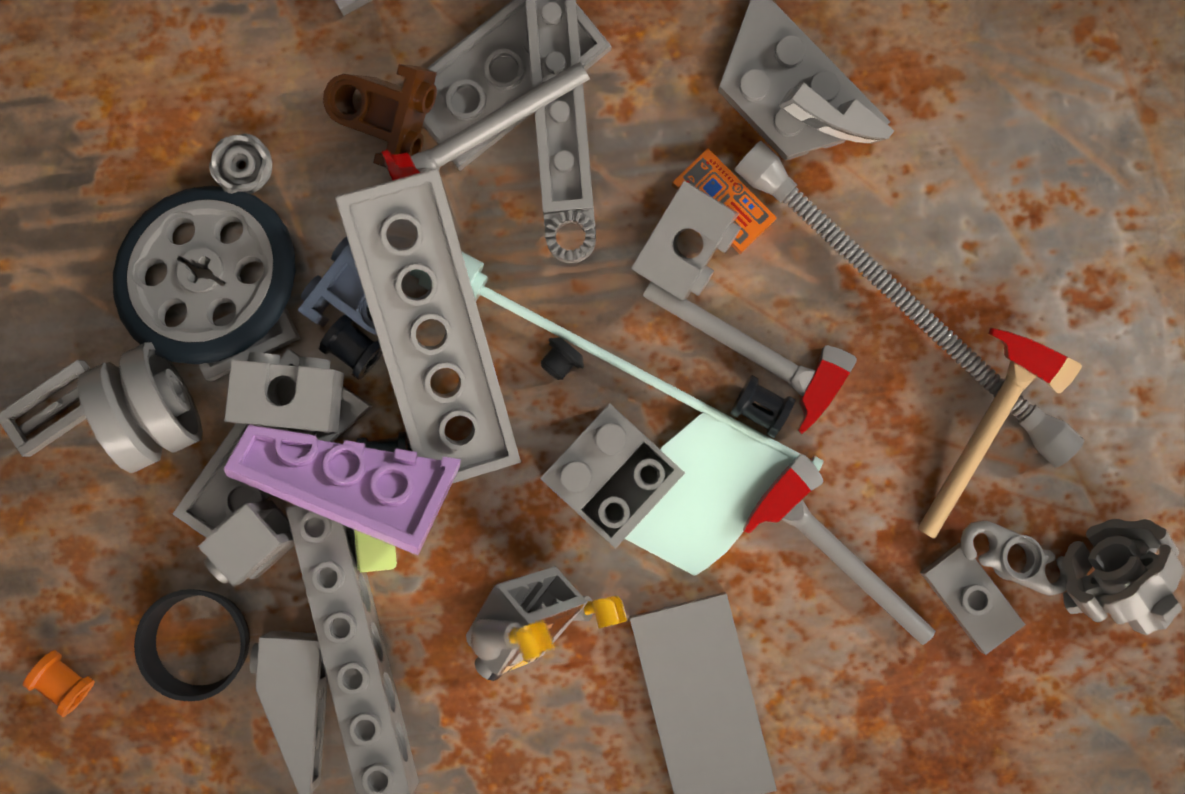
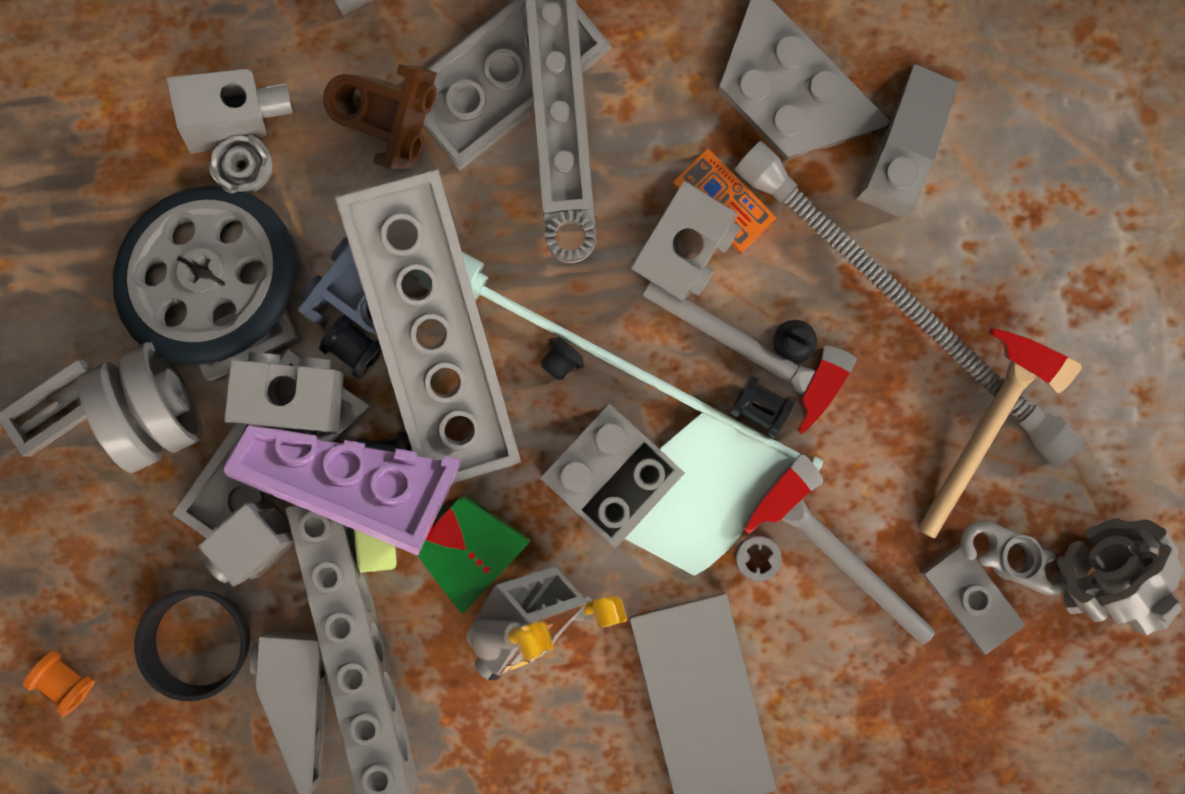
(208, 106): none -> light grey torso
(405, 165): light grey piece -> none
(469, 550): none -> green torso
(773, 559): none -> light grey bush
(795, 341): none -> black piece
(848, 122): light grey slope -> none
(909, 142): none -> light grey slope

